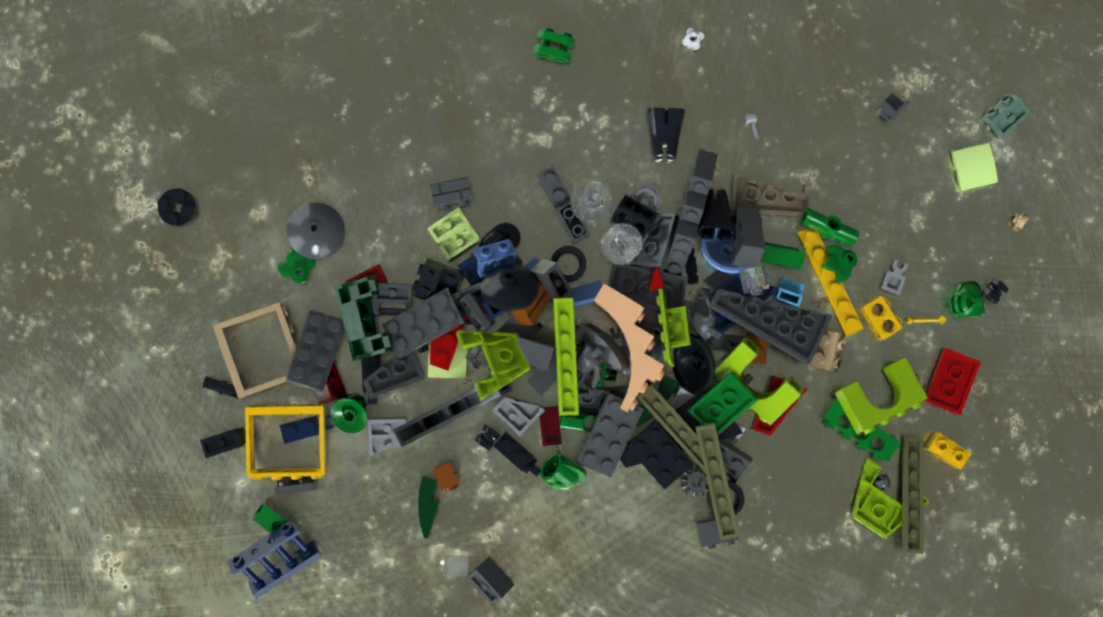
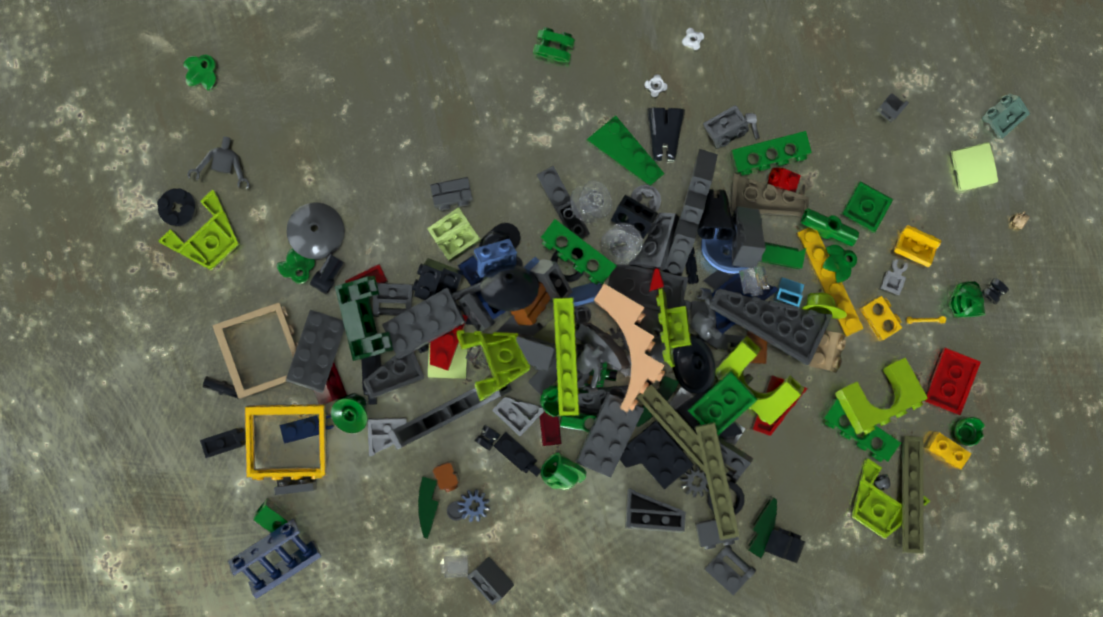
(198, 73): none -> green plate
(211, 242): none -> lime wing
(222, 162): none -> dark grey piece
(324, 279): none -> black piece
(452, 511): none -> dark grey piece
(467, 502): none -> sand blue gear
(549, 401): none -> green hair
(558, 230): none -> green brick
(582, 317): none -> dark grey wheel
(622, 147): none -> green wing
(652, 515): none -> dark grey wedge
(656, 90): none -> white plate
(725, 574): none -> dark grey plate
(726, 127): none -> dark grey bracket
(763, 527): none -> dark green slope
(784, 179): none -> red bracket
(785, 545): none -> black brick
(798, 141): none -> green brick
(824, 304): none -> lime piece
(867, 207): none -> green tile
(917, 245): none -> yellow bracket
(969, 431): none -> green hair

